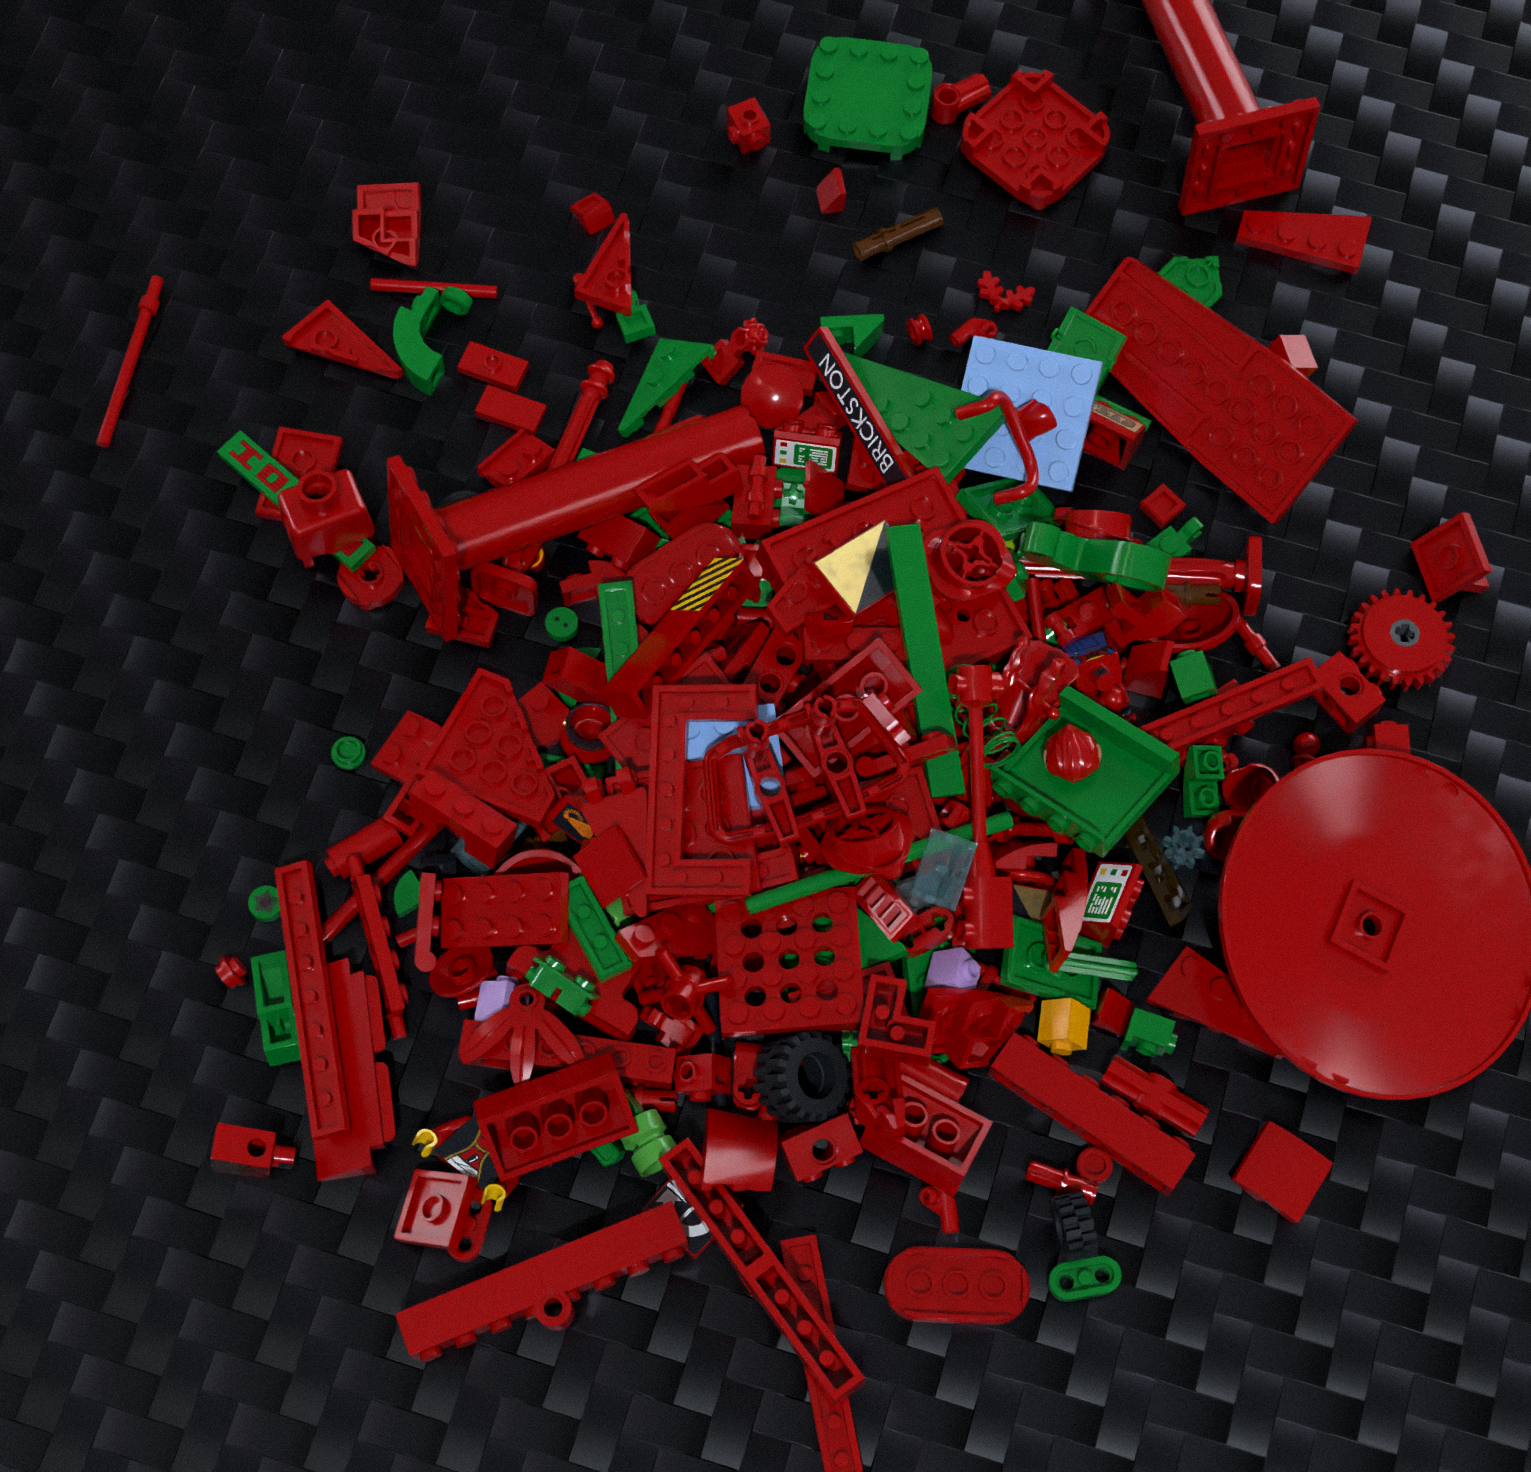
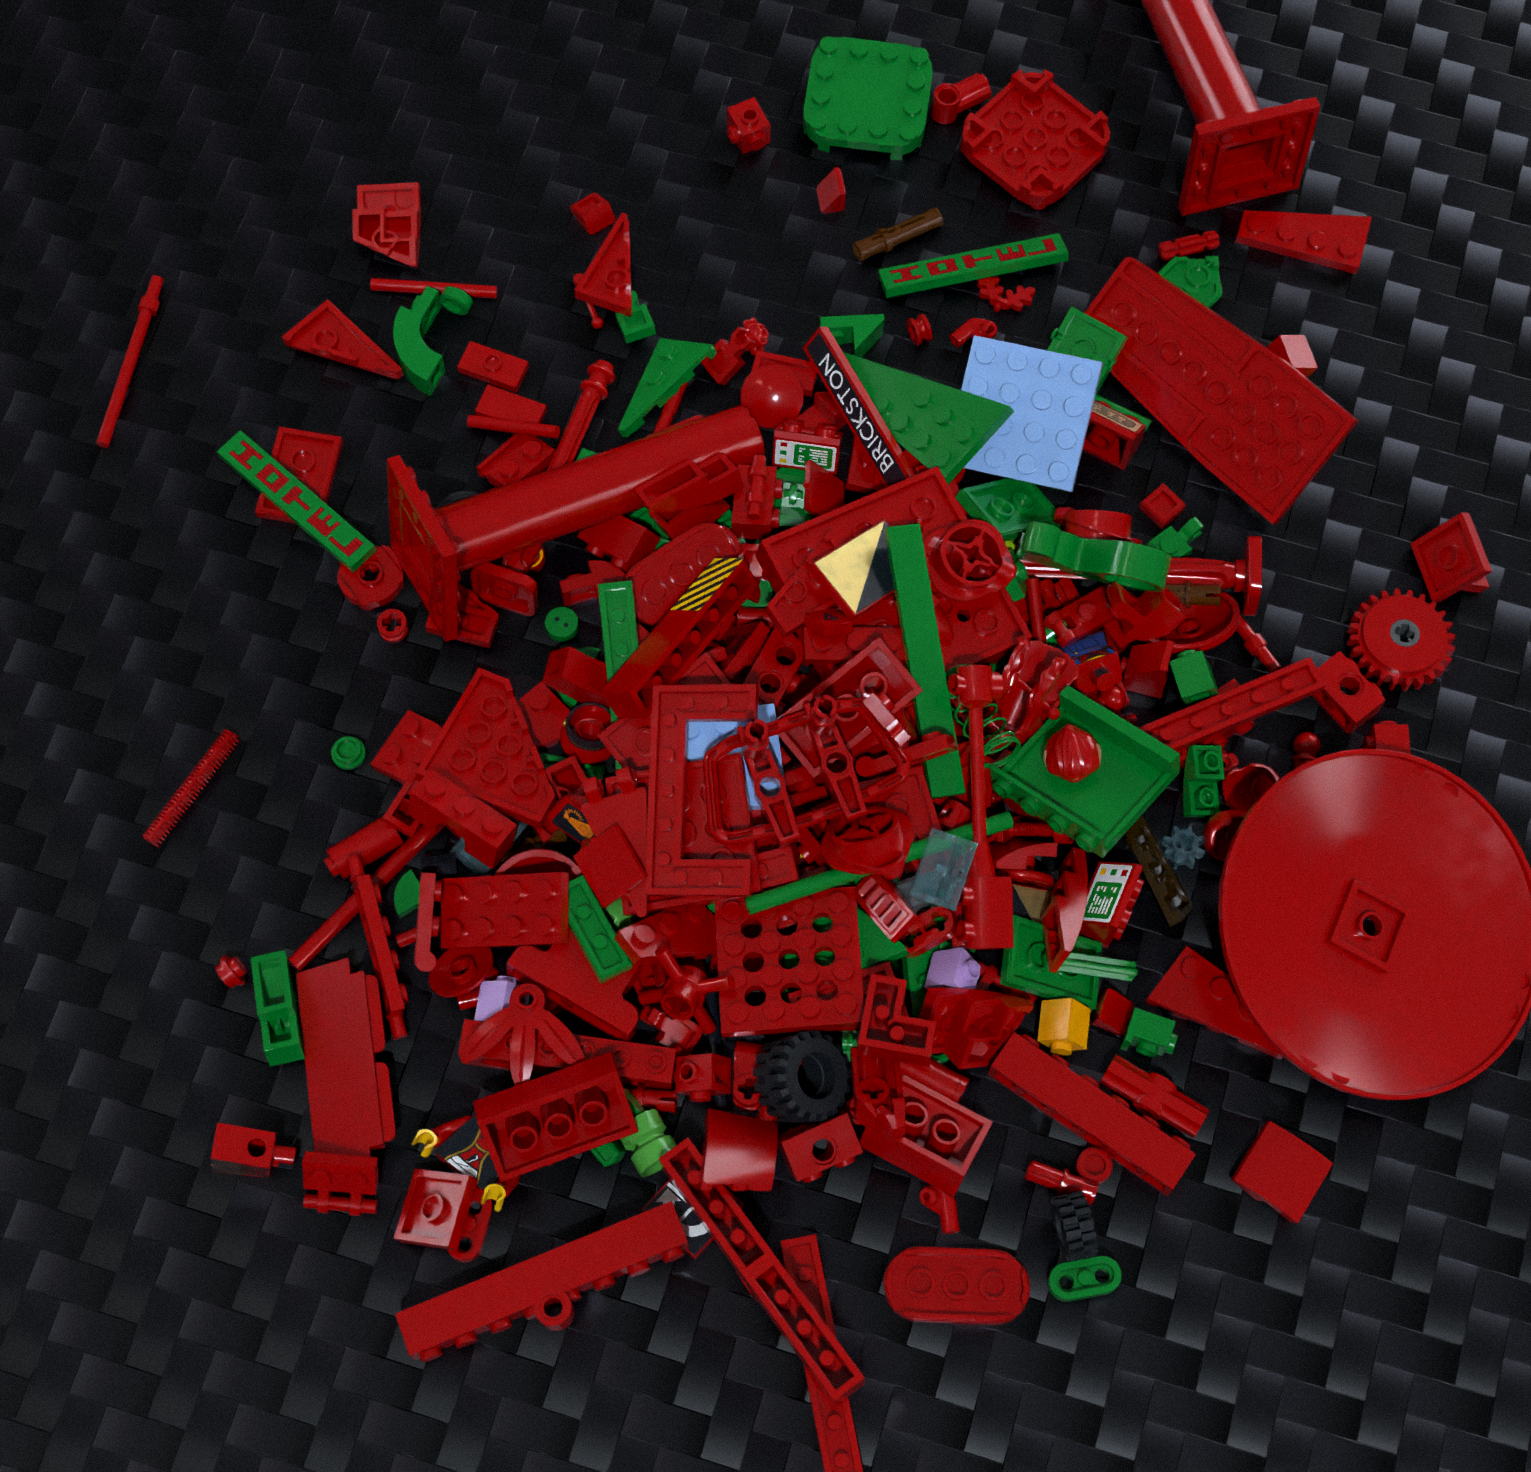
(190, 787): none -> red axle
(264, 904): green tile -> none
(312, 1001): red plate -> none
(324, 514): red piece -> none
(340, 1174): none -> red plate
(399, 631): none -> red bush
(513, 426): none -> red bar
(574, 992): green hinge -> none
(973, 265): none -> green tile
(1025, 424): red piece -> none
(1189, 245): none -> red axle

